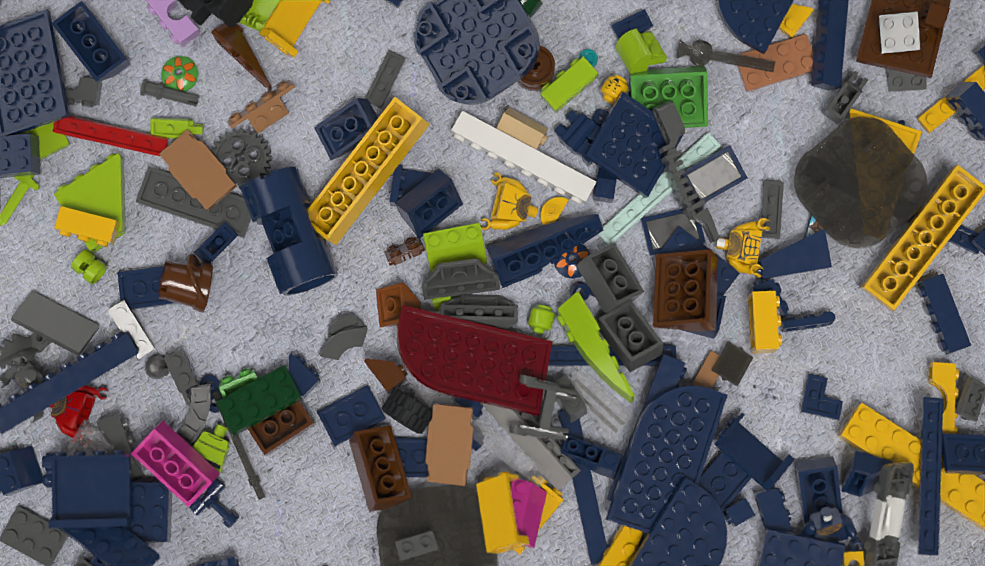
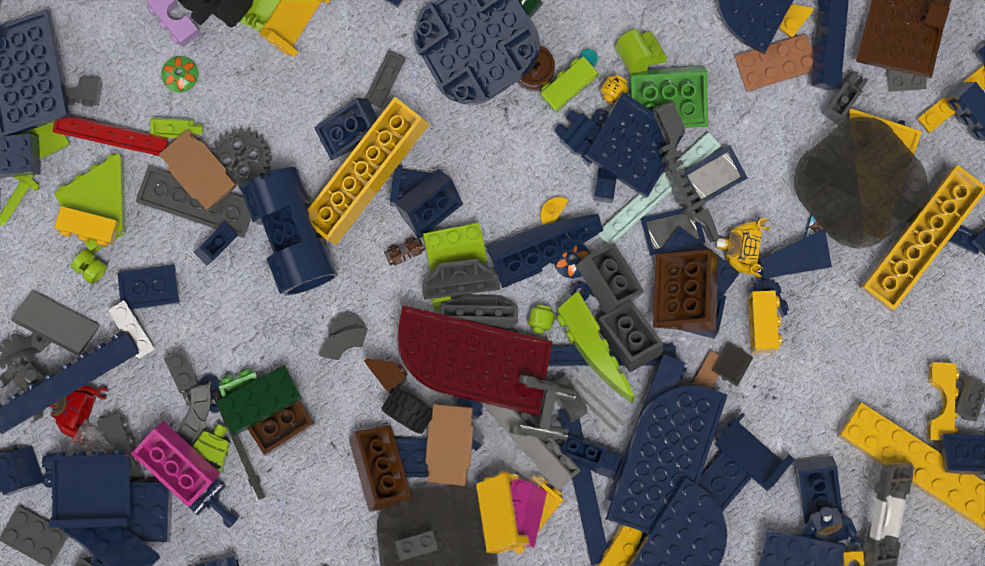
(90, 43): dark blue slope -> none
(156, 367): flat silver piece -> none
(160, 91): dark grey pin -> none
(186, 283): reddish brown piece -> none
(236, 45): reddish brown wedge -> none
(265, 111): medium nougat bracket -> none
(303, 378): dark blue slope -> none
(351, 414): dark blue tile -> none
(390, 302): dark orange slope -> none
(510, 205): yellow torso -> none
(523, 128): tan brick -> none
(523, 157): white brick -> none
(637, 21): dark blue plate -> none
(701, 54): clear smoke piece -> none
(738, 513): dark blue brick -> none
(772, 208): dark grey plate -> none
(773, 511): dark blue brick -> none
(807, 322): dark blue hinge -> none
(815, 402): dark blue plate -> none
(862, 473): dark blue slope -> none
(899, 32): hinge -> none
(930, 476): dark blue tile -> none
(944, 314): dark blue brick -> none

